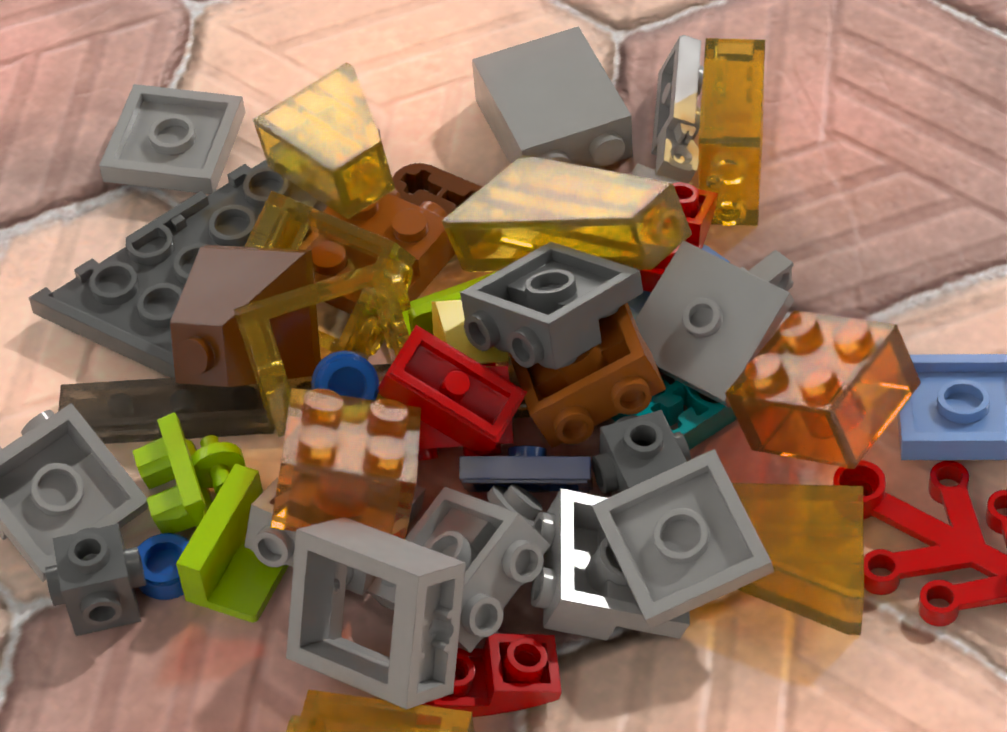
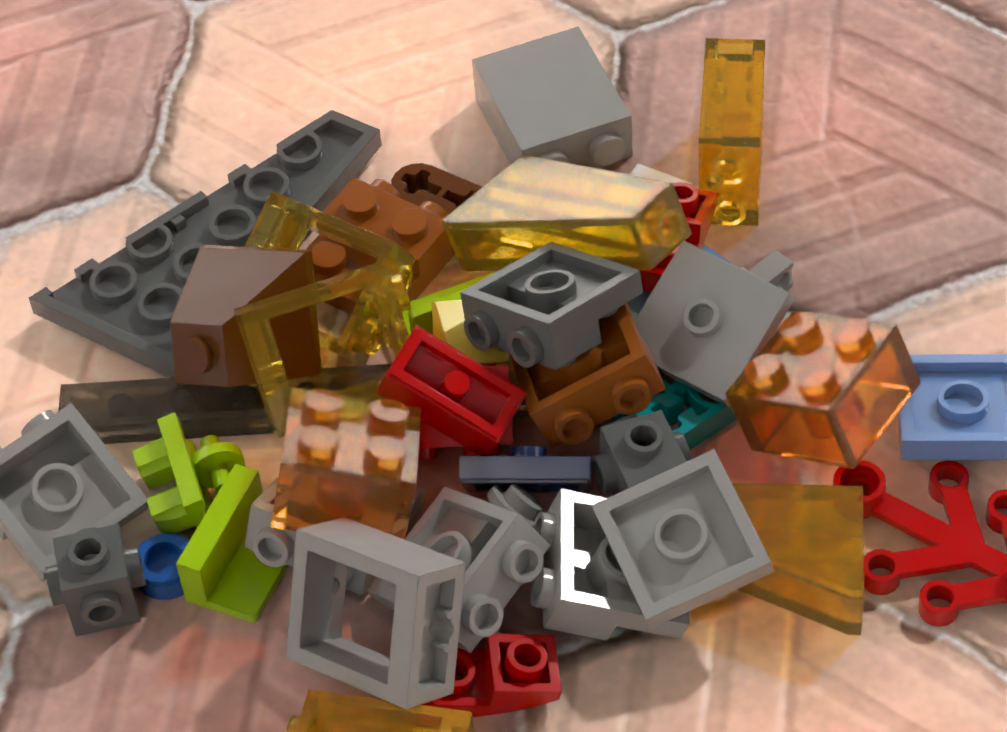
(173, 139): light grey plate -> none
(328, 143): clear yellow slope -> none
(346, 375): blue tile -> none
(677, 111): light grey hinge -> none

